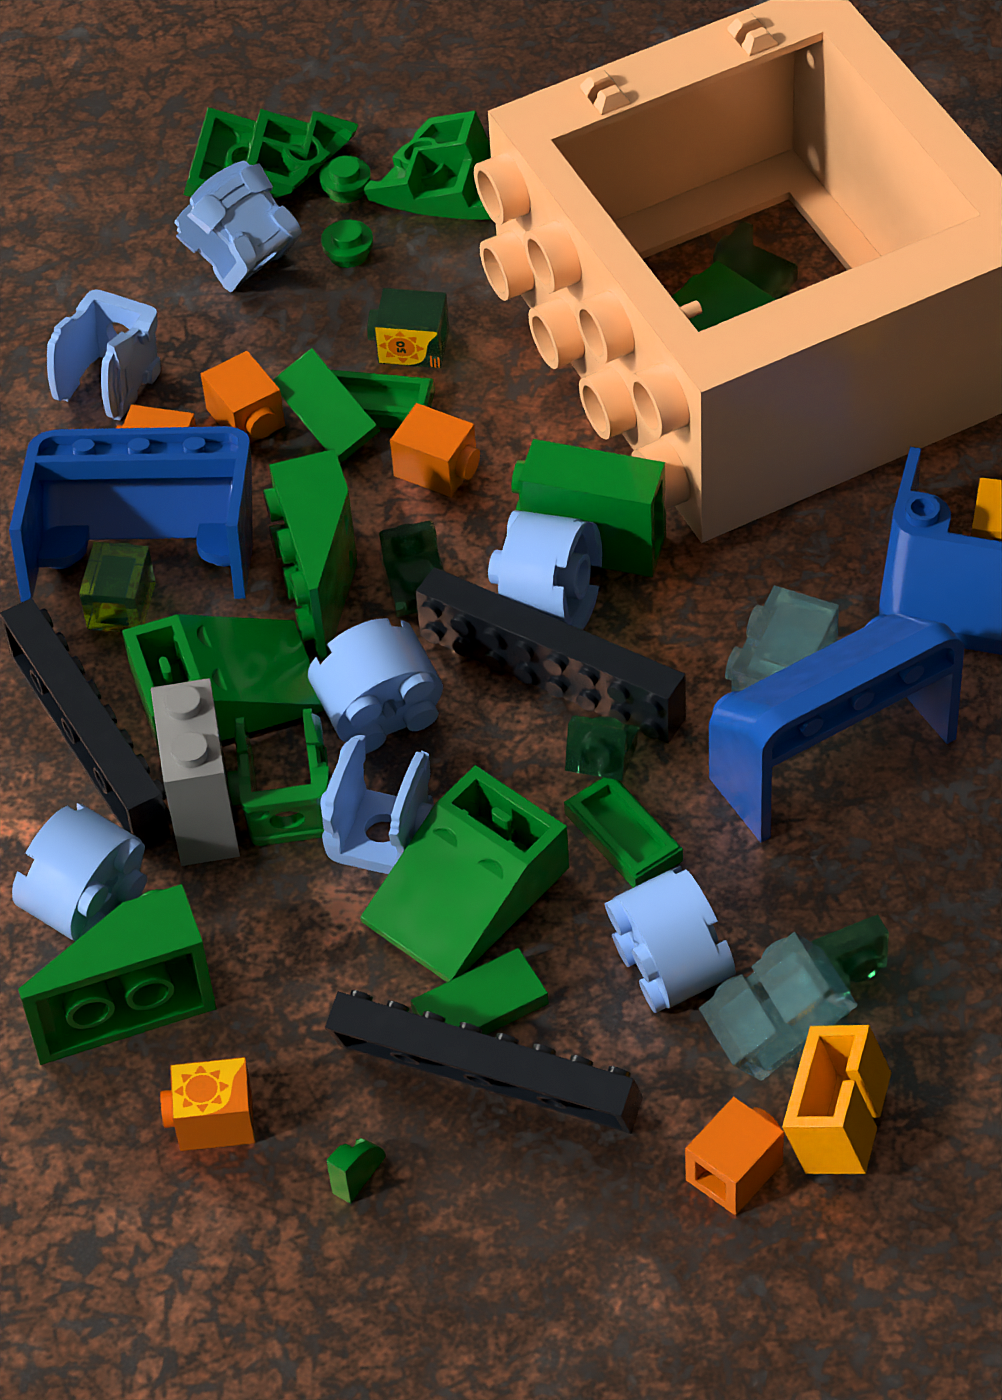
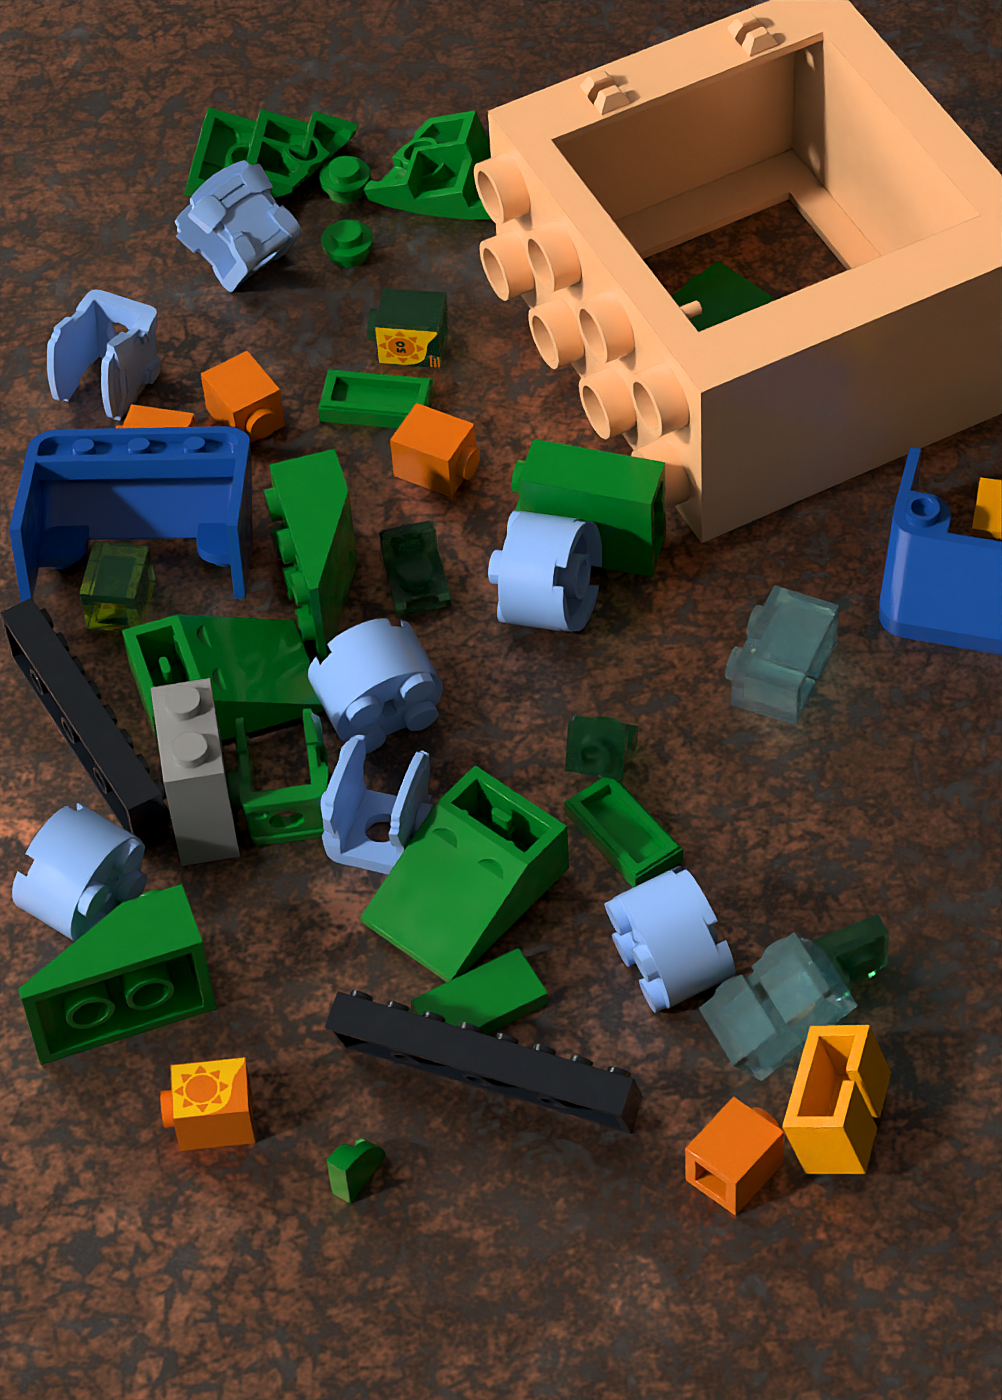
(325, 405): green tile -> none
(551, 655): black piece -> none
(755, 264): bracket -> none
(826, 694): blue windscreen -> none

